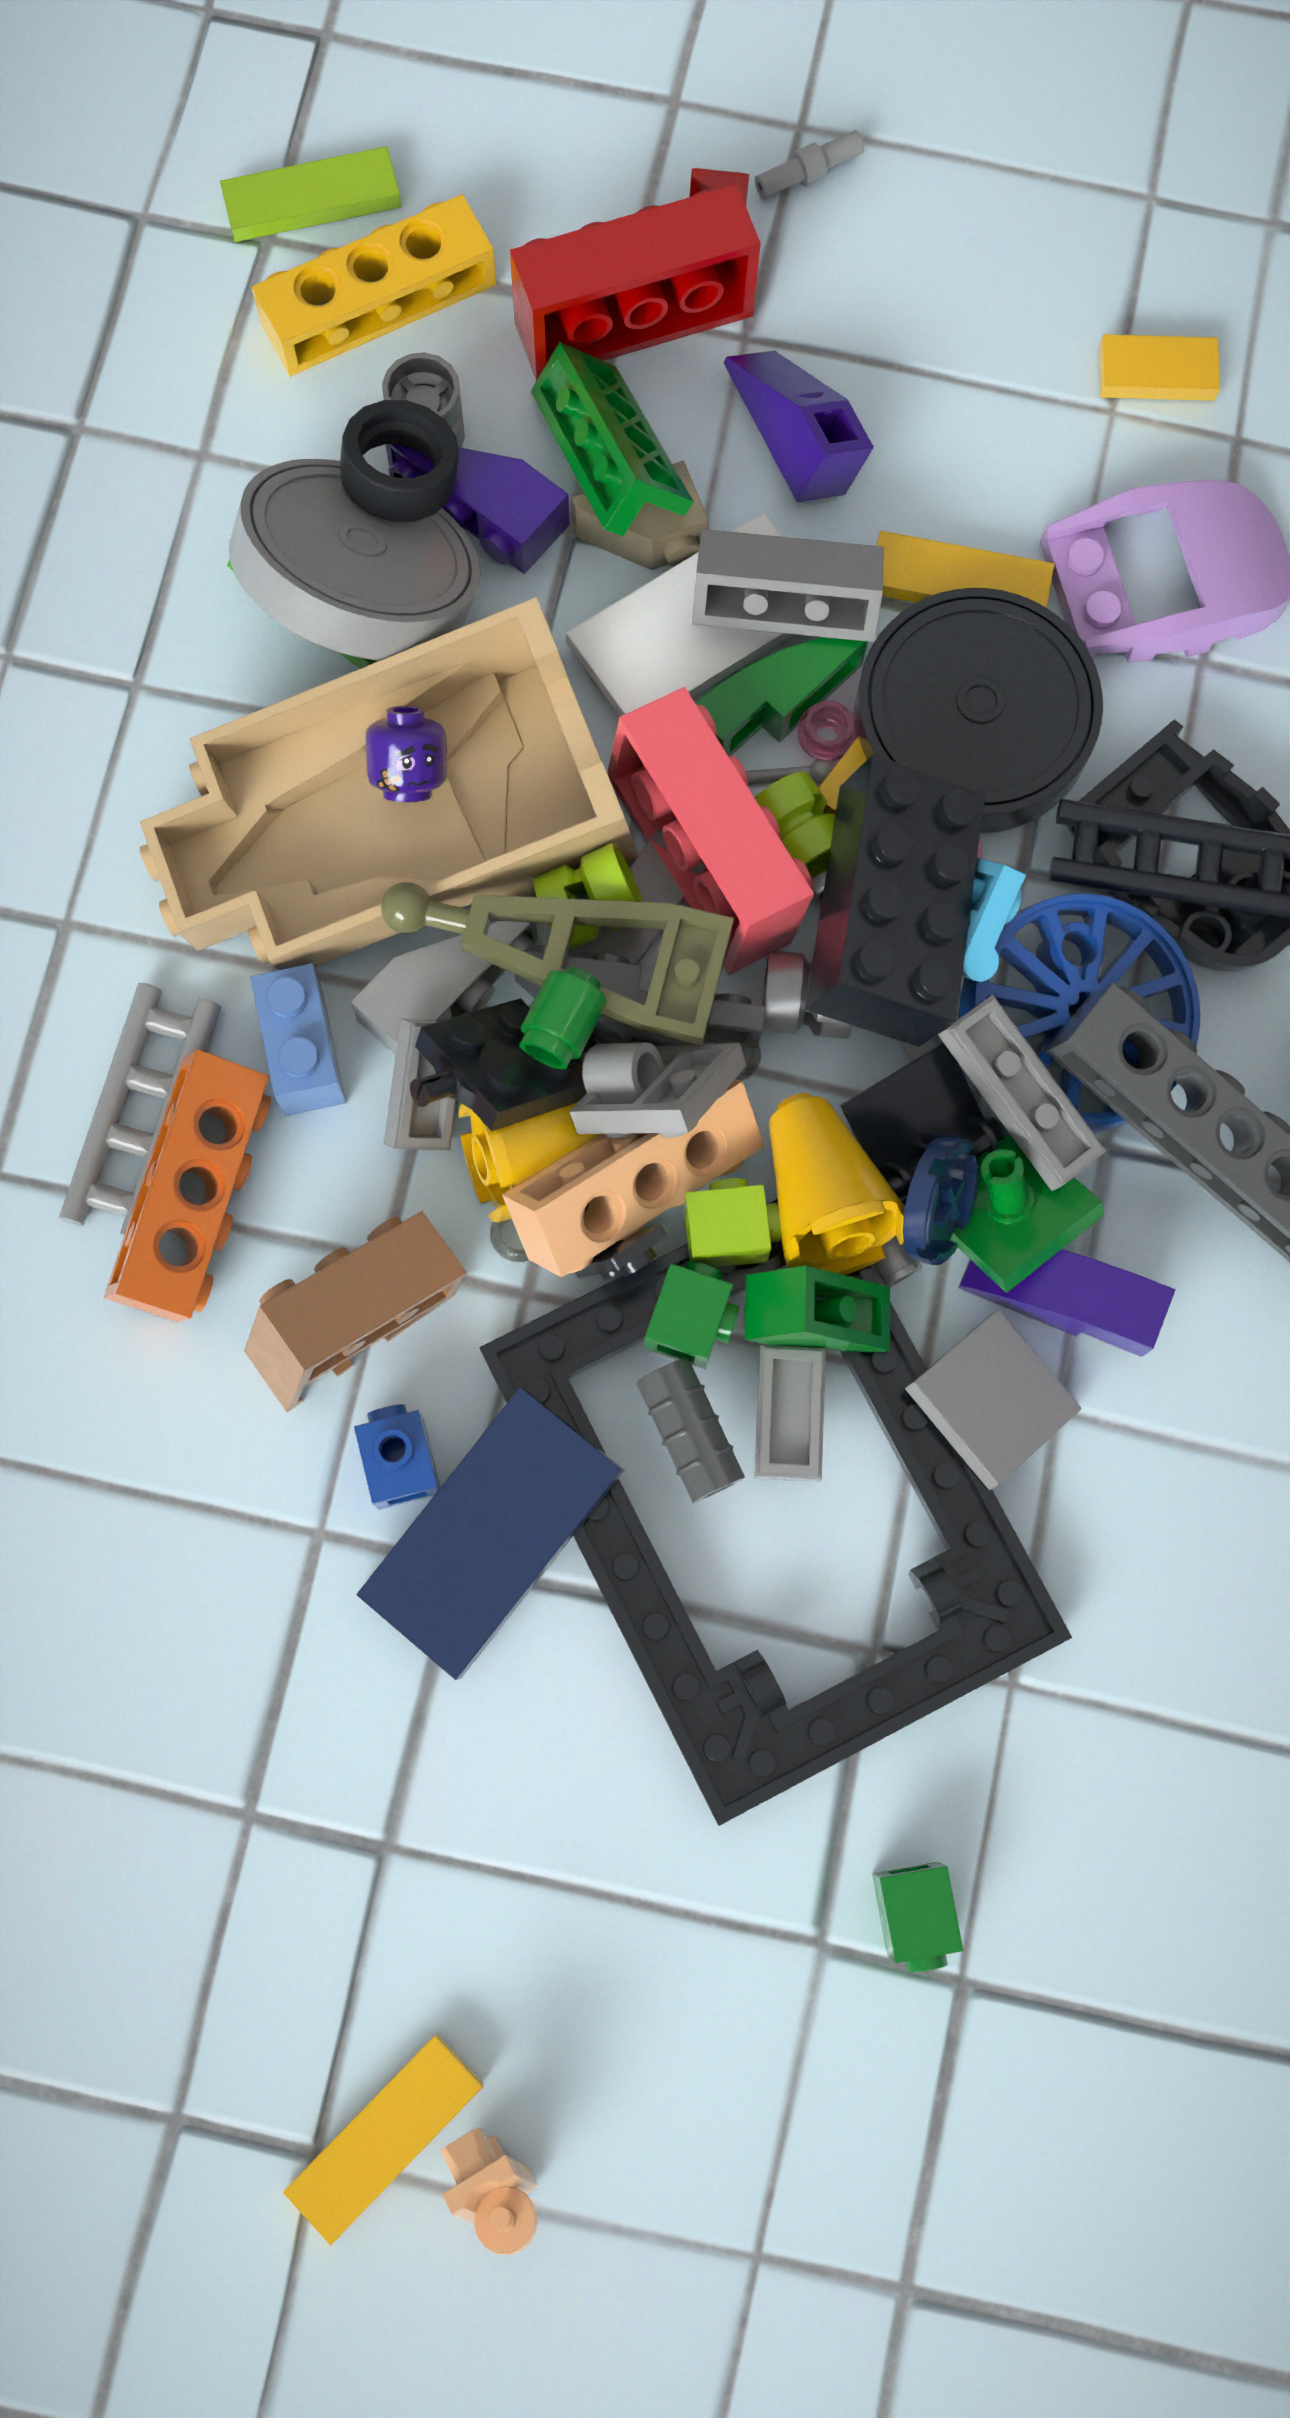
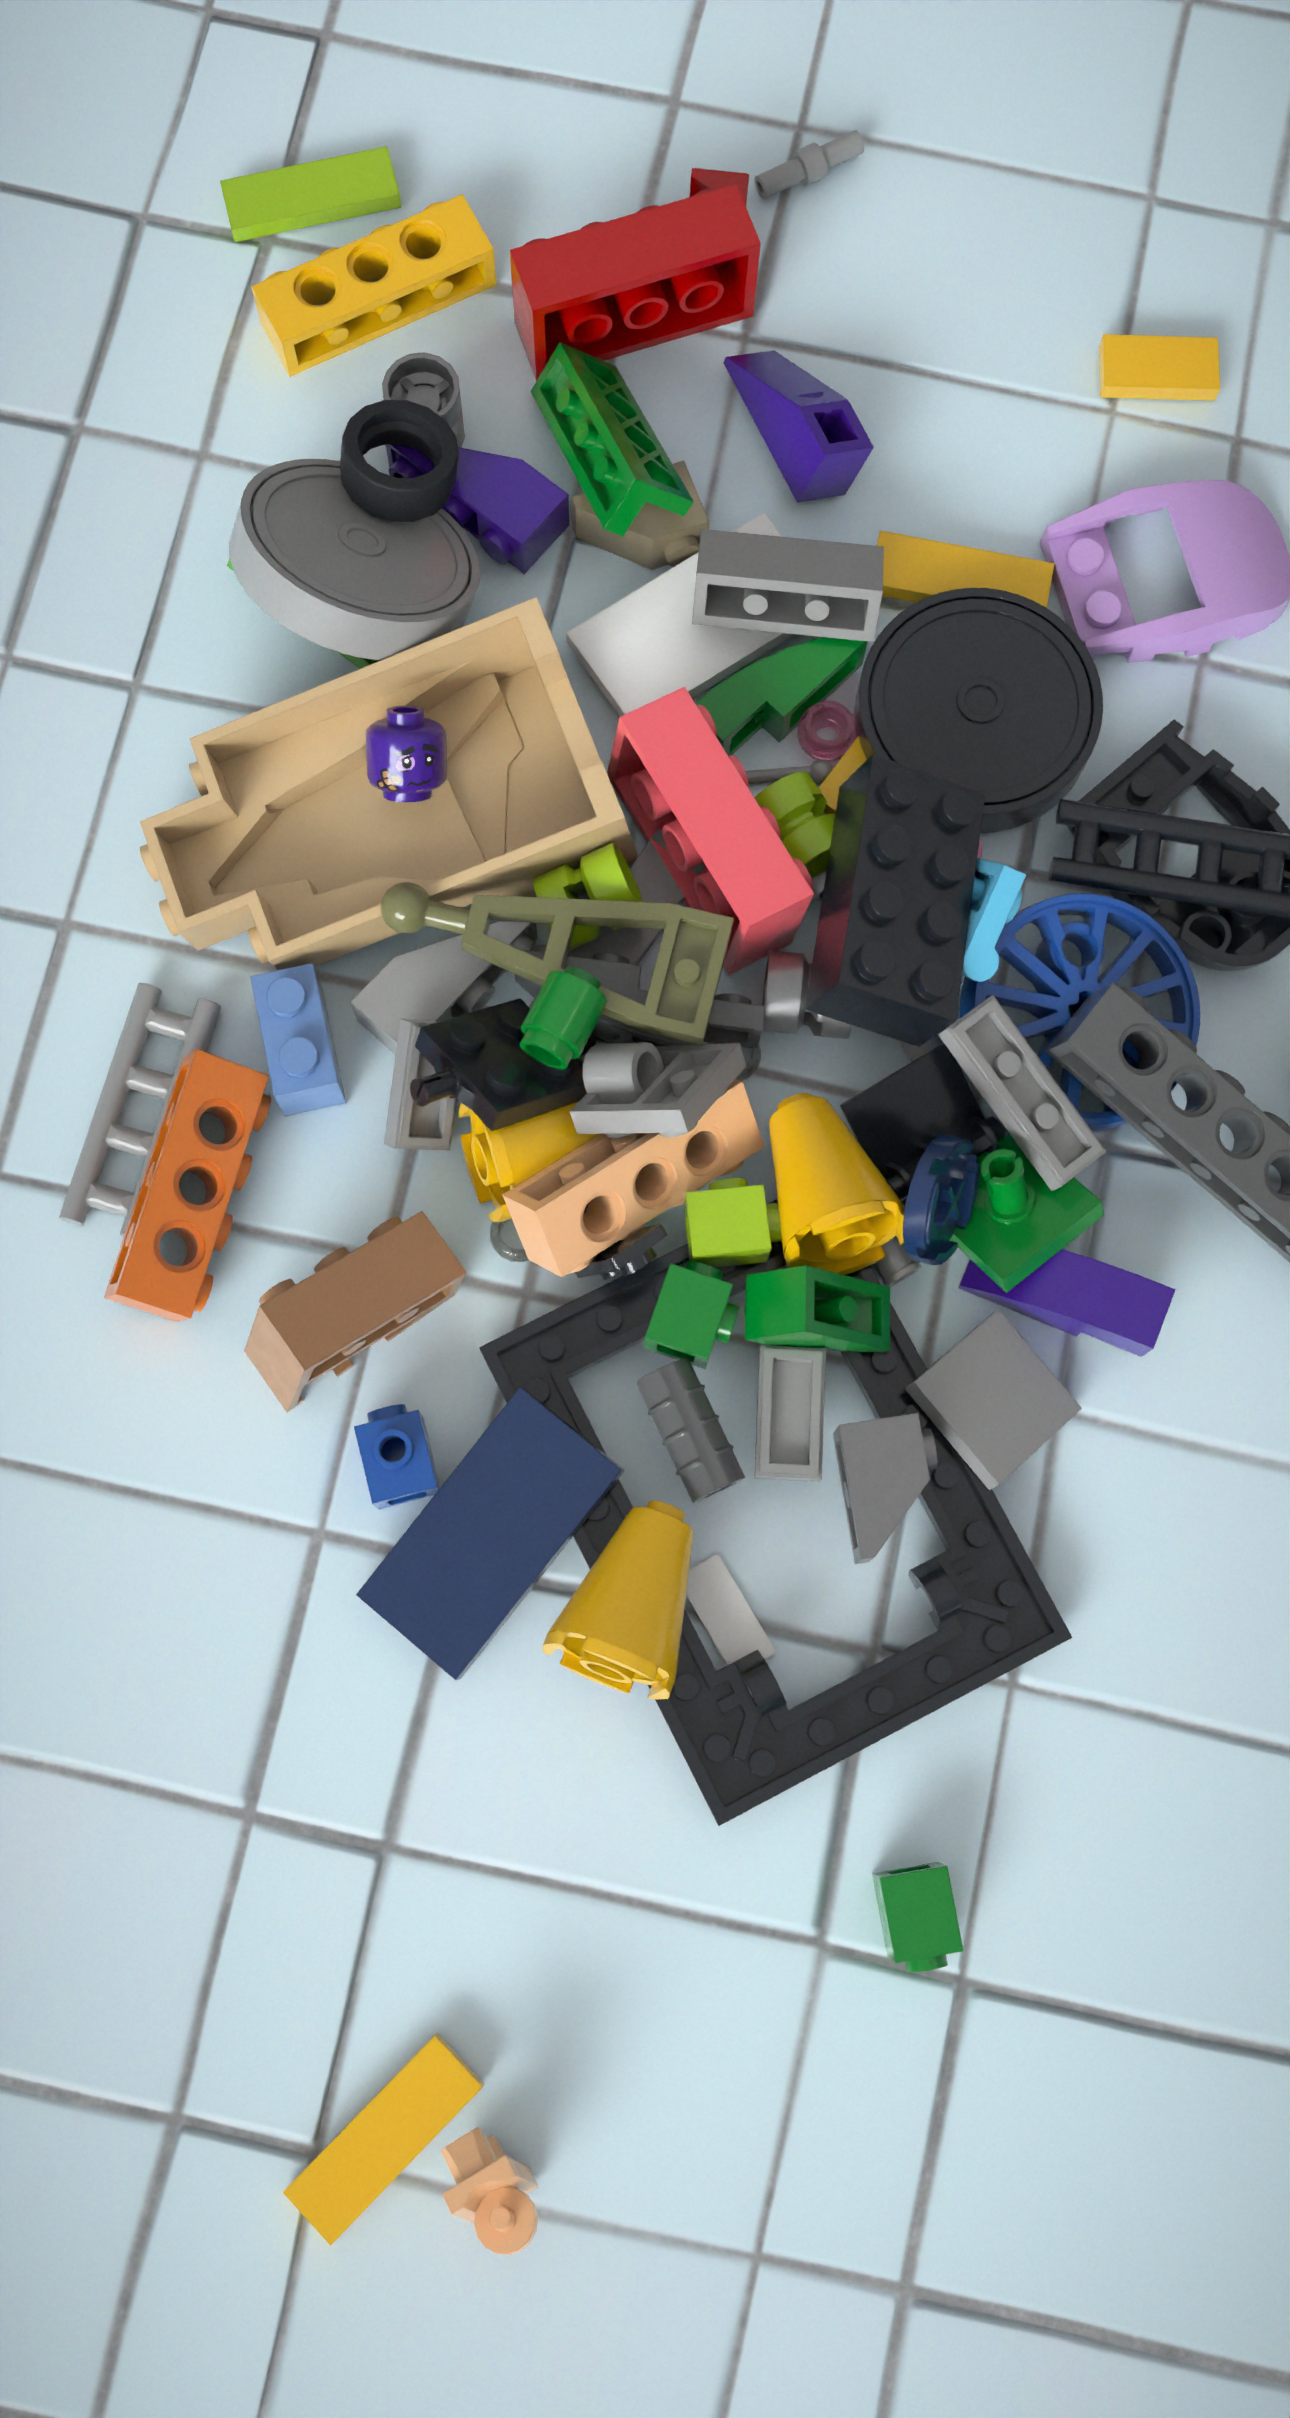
(630, 1605): none -> yellow cone
(725, 1611): none -> white sticker
(881, 1475): none -> flat silver slope

